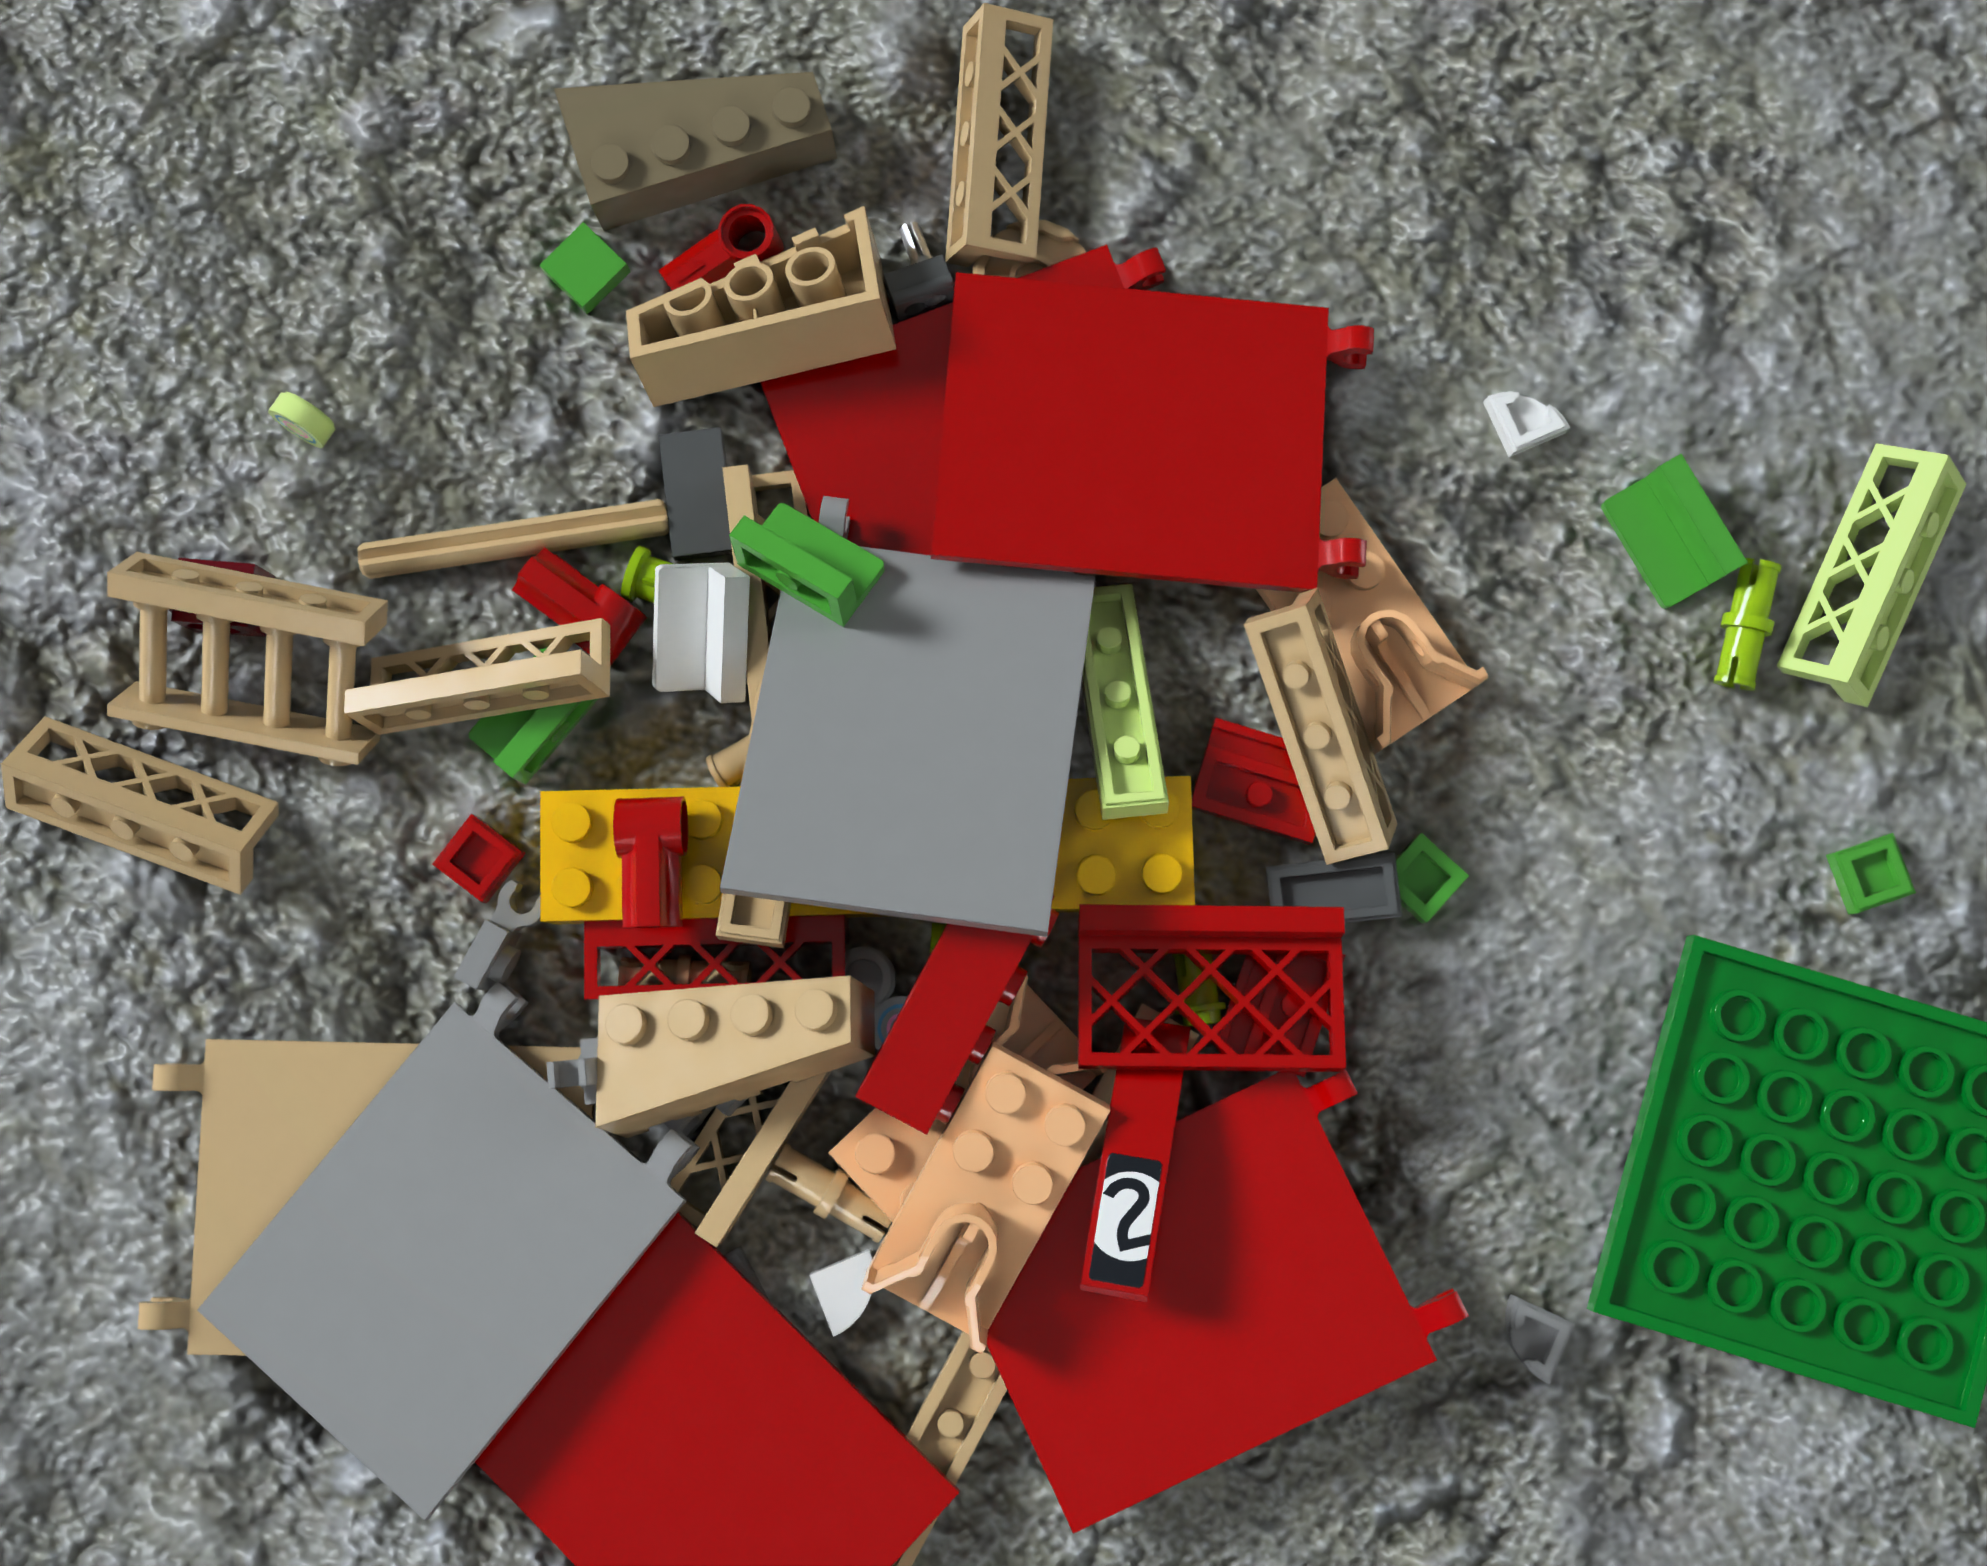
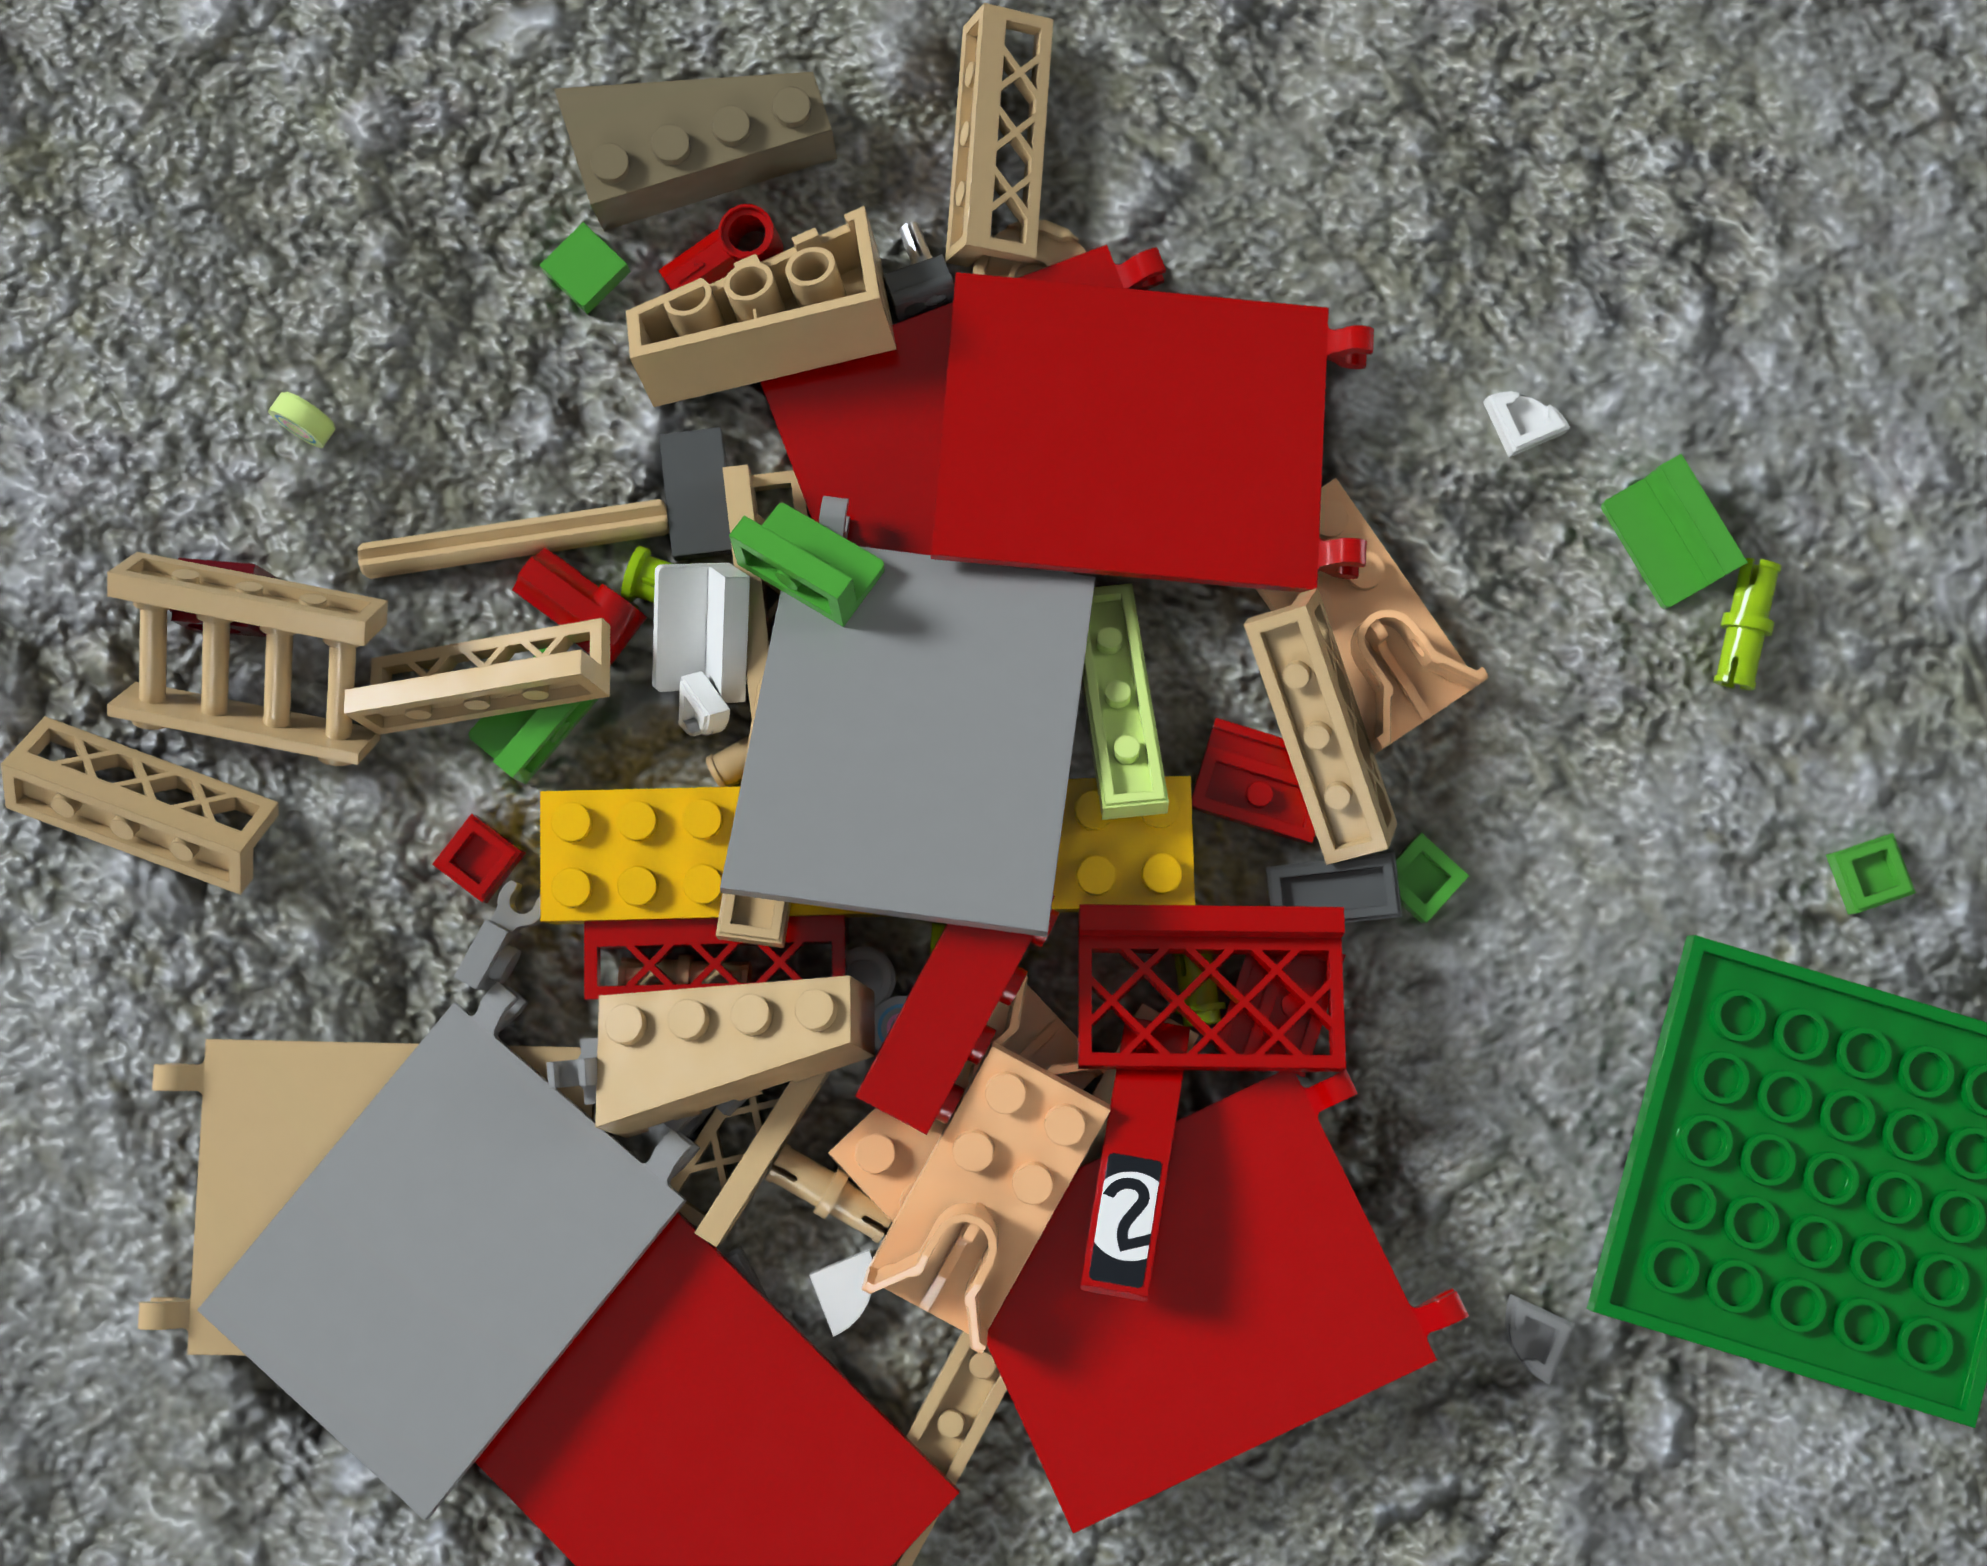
(651, 841): red piece -> none
(701, 706): none -> white tile
(1893, 581): yellowish green fence -> none

